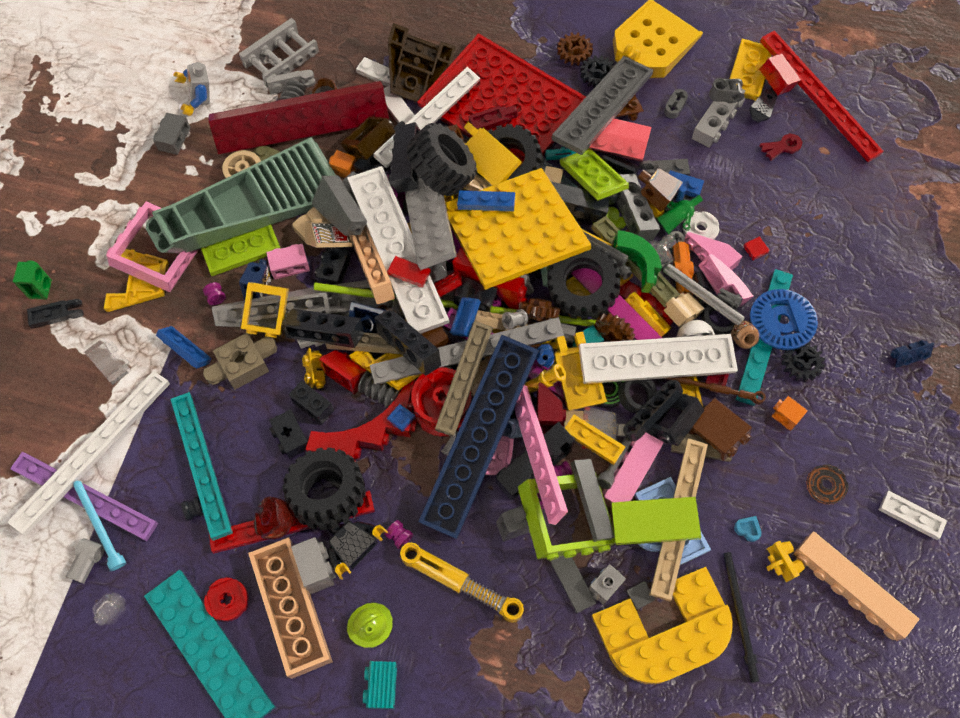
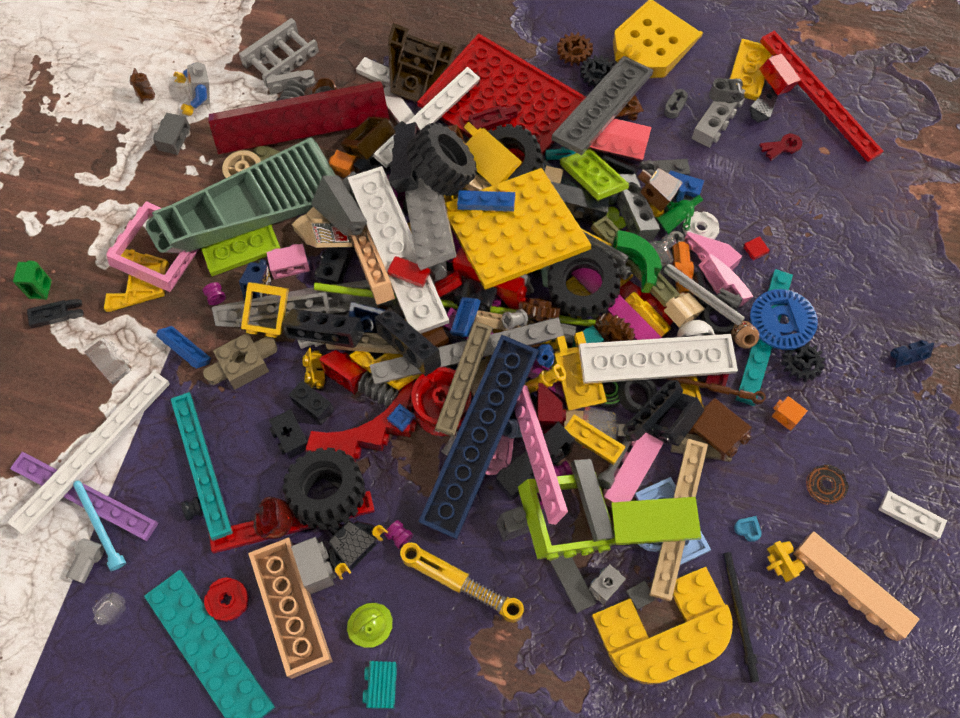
(141, 86): none -> reddish brown hinge

